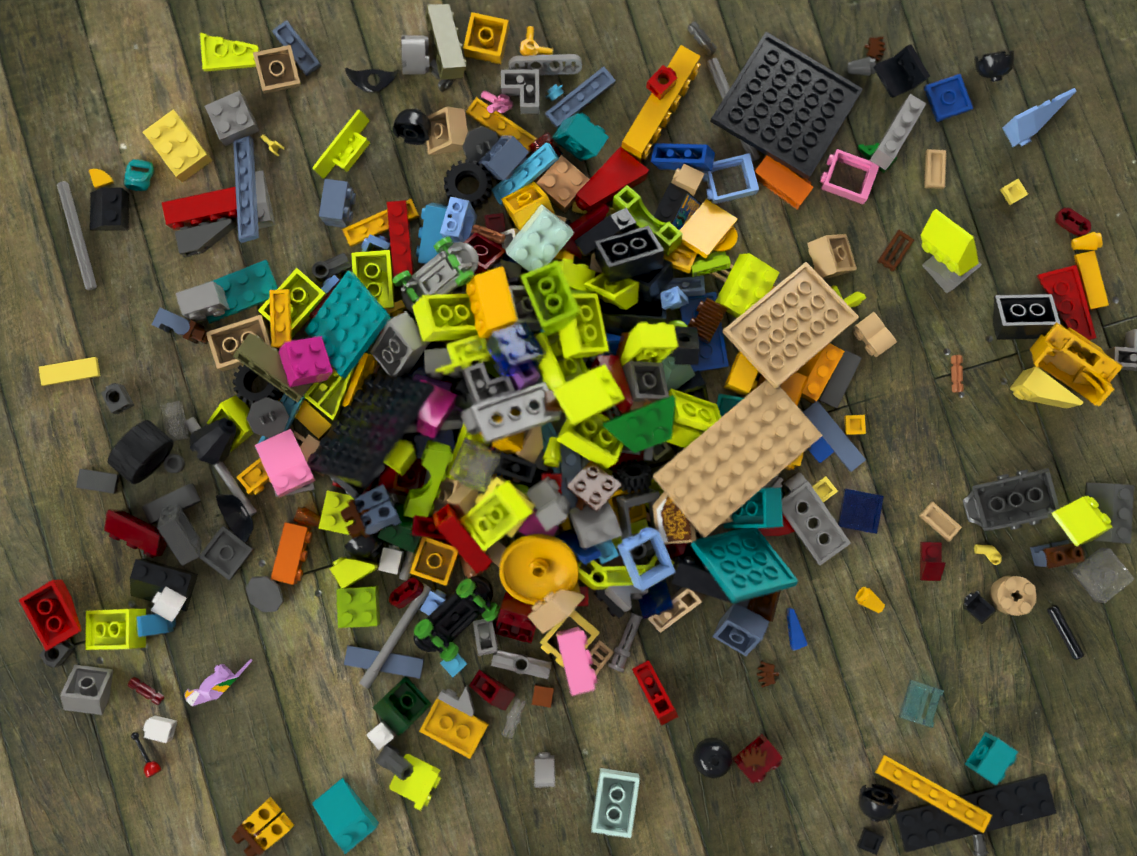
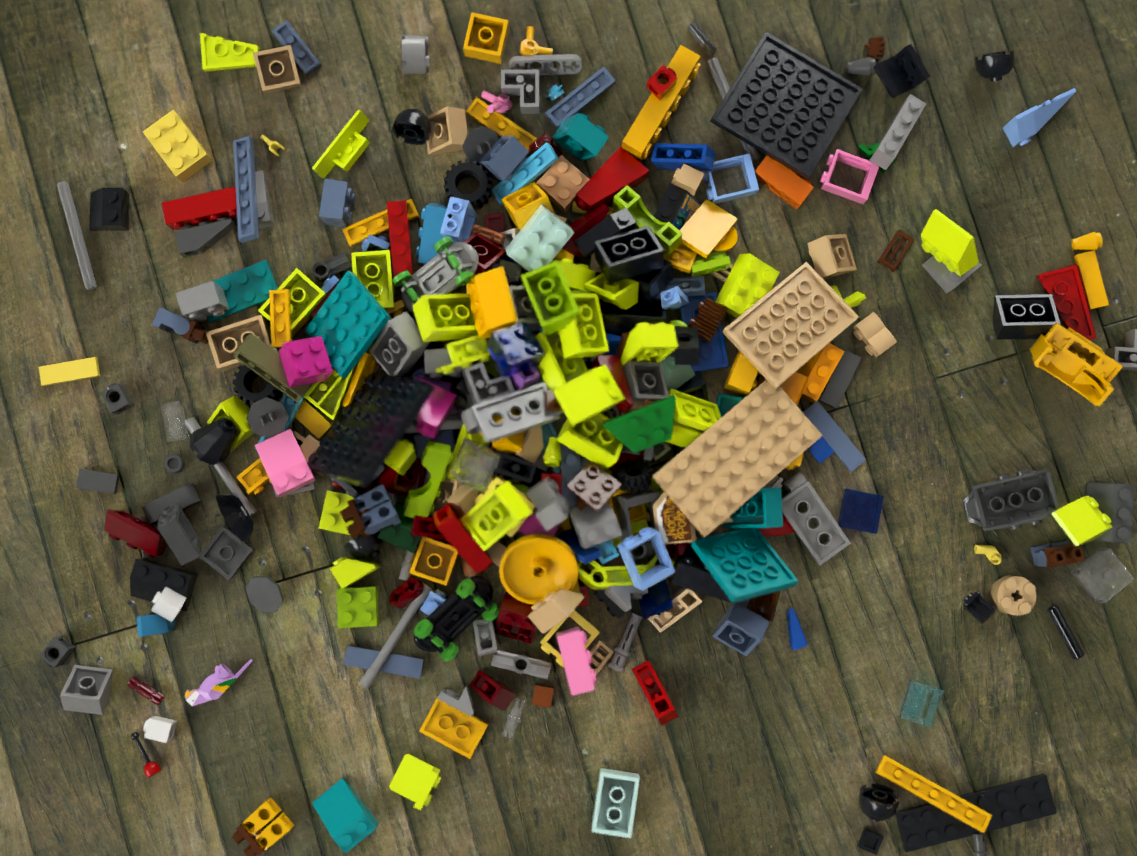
(51, 613): red slope -> none
(100, 178): yellow tile -> none
(113, 629): neon yellow slope -> none
(138, 180): teal piece -> none
(140, 452): black tyre -> none
(232, 118): light grey brick -> none
(291, 553): orange brick -> none
(307, 517): clear orange cone -> none
(360, 79): black piece -> none
(381, 734): white brick -> none
(391, 559): white brick -> none
(392, 760): dark grey piece -> none
(402, 706): dark green slope -> none
(443, 84): dark grey bracket -> none
(445, 41): brick -> none
(454, 665): medium azure plate -> none
(544, 770): light grey slope -> none
(712, 758): black cylinder -> none
(754, 759): reddish brown piece -> none
(768, 674): reddish brown piece -> none
(772, 759): dark red brick -> none
(824, 489): light yellow plate -> none
(854, 424): yellow plate -> none
(868, 599): yellow cone -> none
(931, 561): dark red slope -> none
(935, 169): tan tile -> none
(940, 521): tan tile -> none
(948, 97): blue tile -> none
(957, 373): nougat axle -> none
(991, 758): teal brick -> none
(1014, 191): light yellow plate -> none
(1039, 387): light yellow slope -> none
(1072, 222): dark red beam -> none

